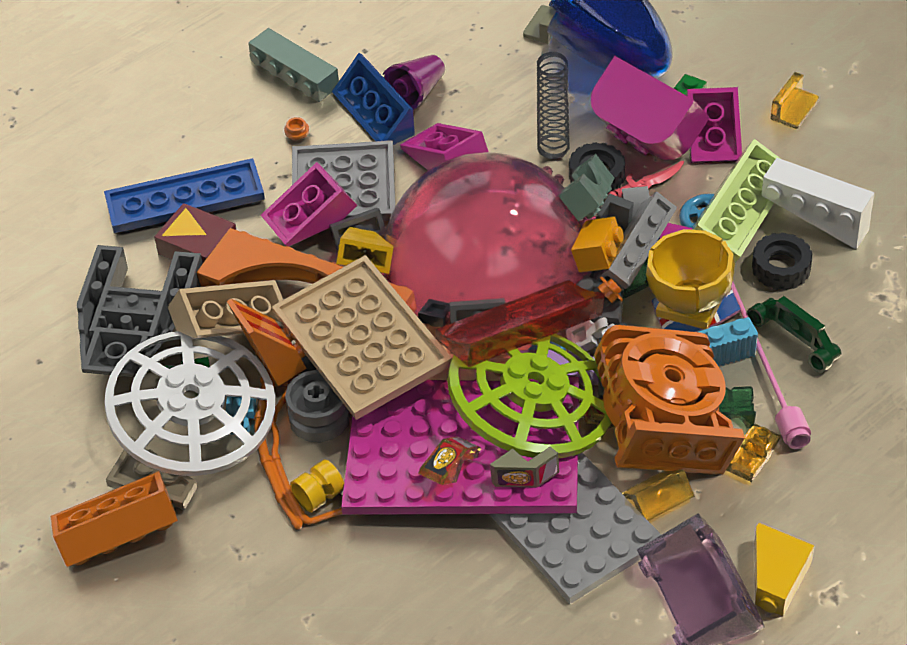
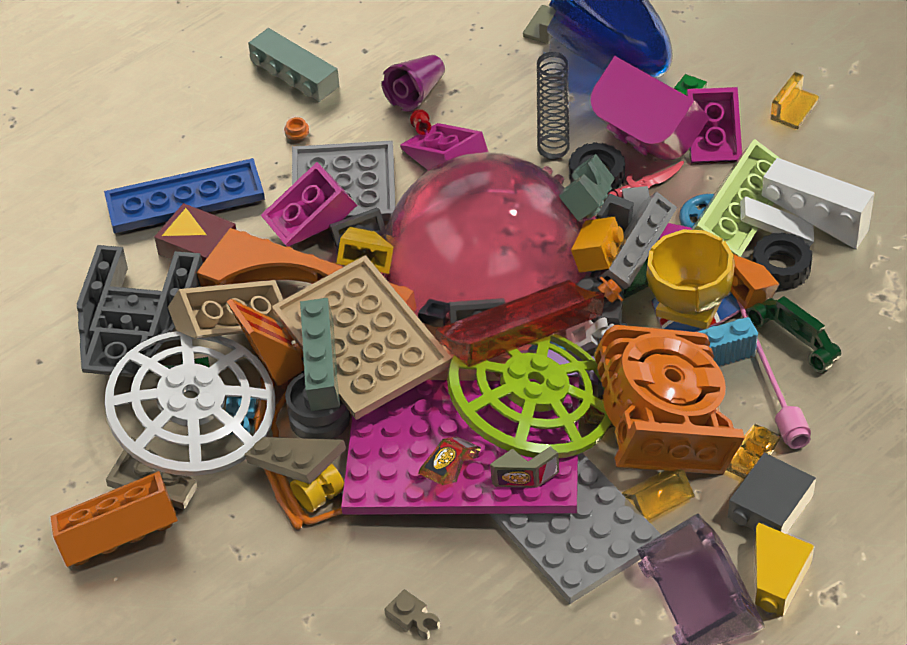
(295, 457): none -> dark tan wing
(319, 354): none -> sand green brick
(374, 102): blue slope -> none
(410, 611): none -> dark tan plate
(421, 125): none -> red pin
(738, 404): clear green piece -> none
(752, 282): none -> orange slope
(771, 495): none -> dark grey brick
(775, 220): none -> white tile

